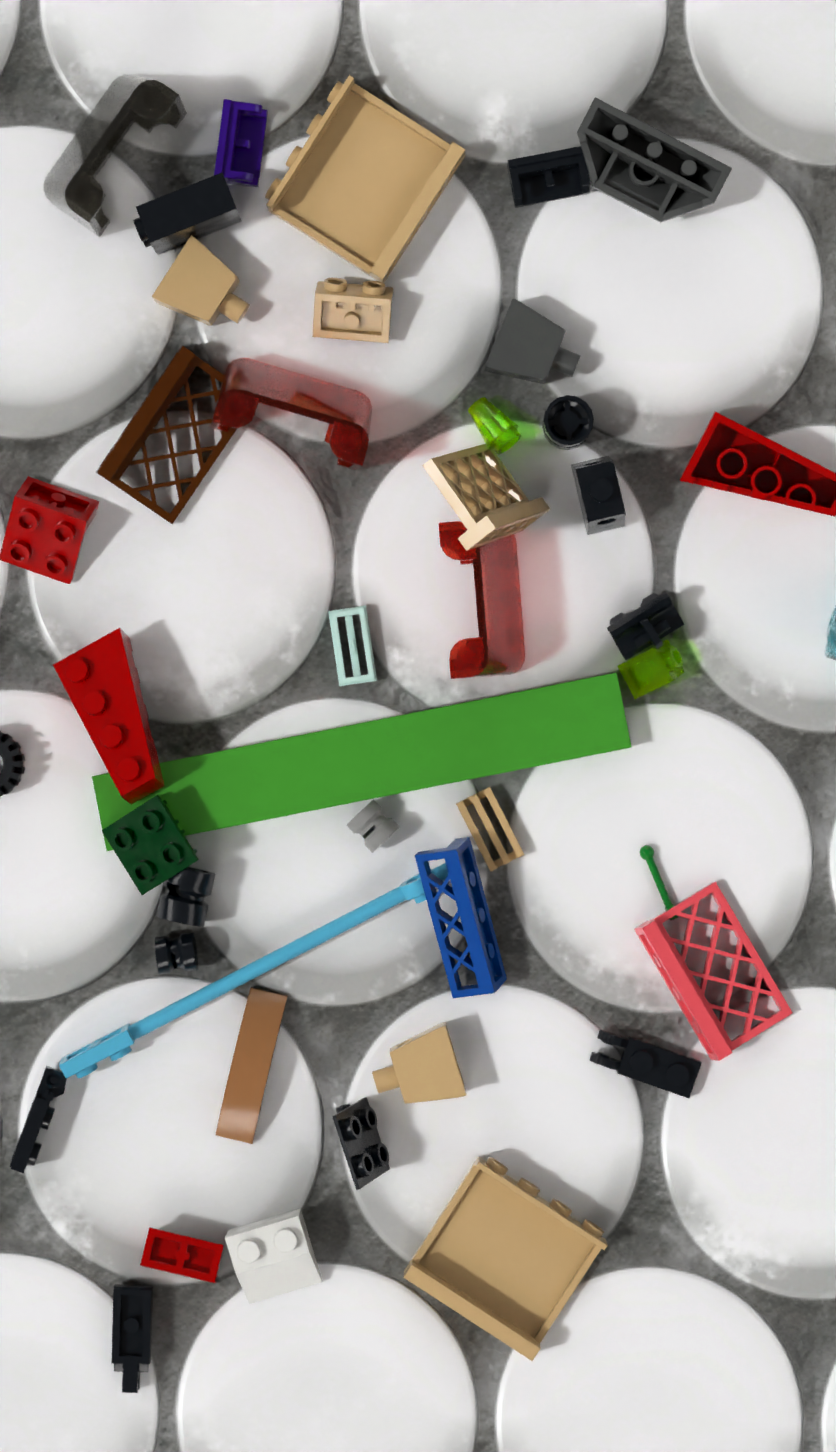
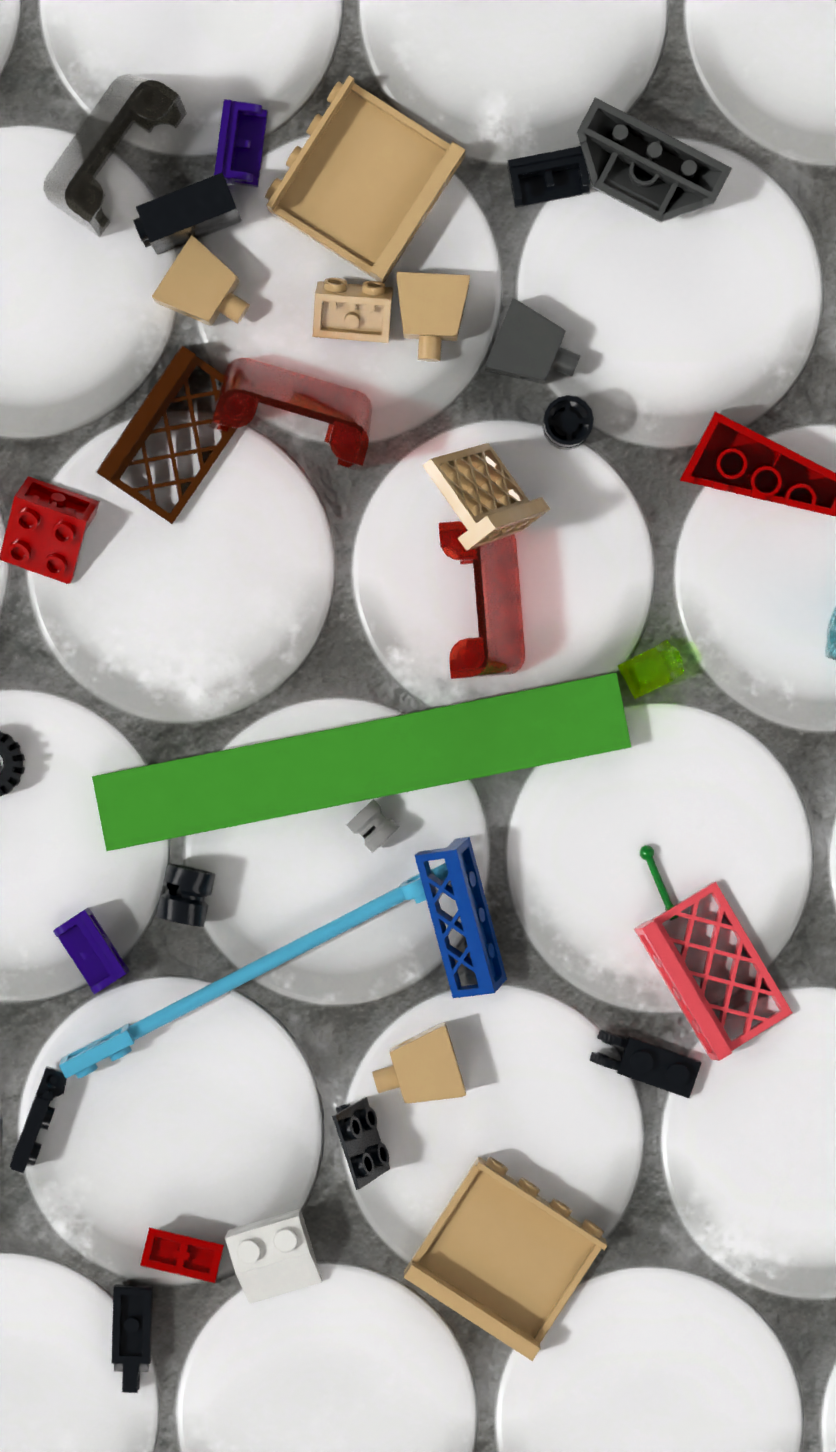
(91, 950): none -> dark purple hinge
(111, 706): red wedge -> none
(150, 844): dark green hinge -> none
(184, 957): black wheel -> none
(251, 1065): medium nougat slope -> none
(357, 677): light aqua tile -> none
(431, 309): none -> tan torso
(494, 426): clear neon green cone -> none
(504, 857): tan tile -> none
(599, 494): black torso -> none
(645, 625): black hips -> none

